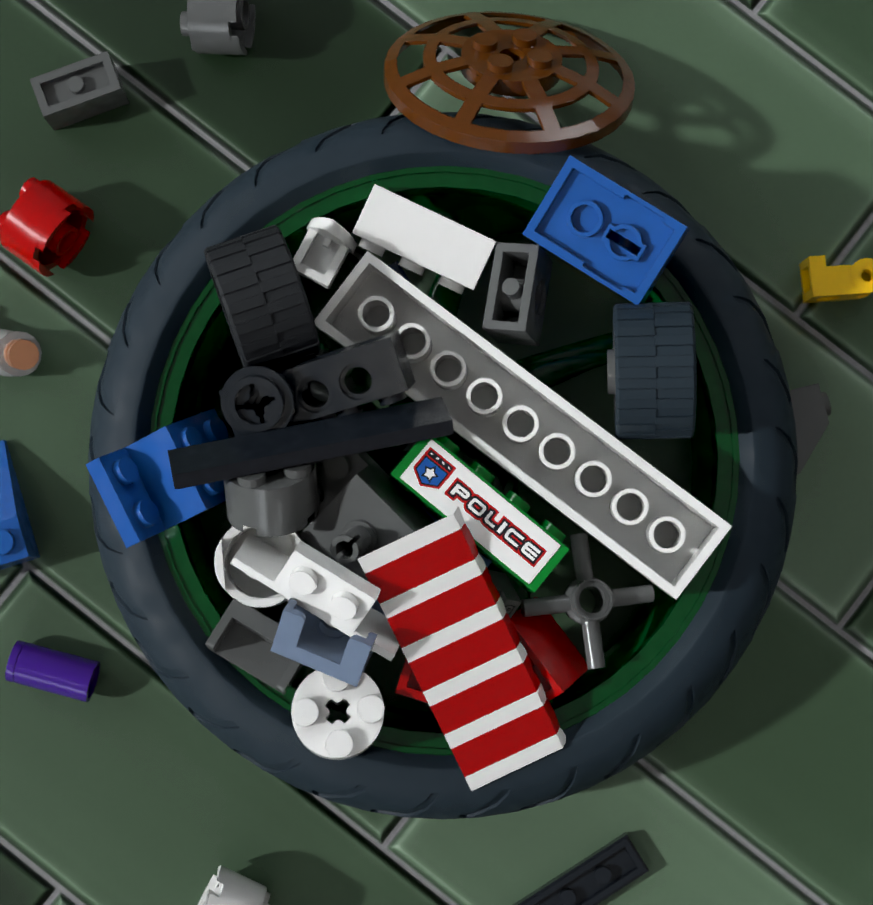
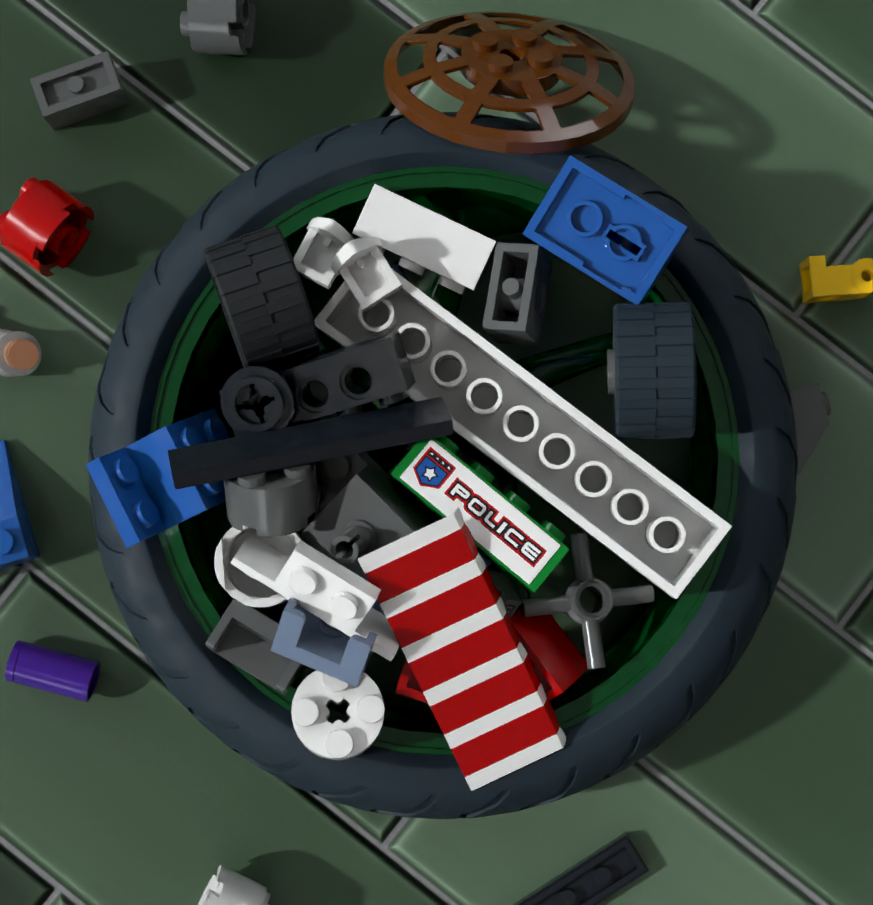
(366, 271): none -> white tile

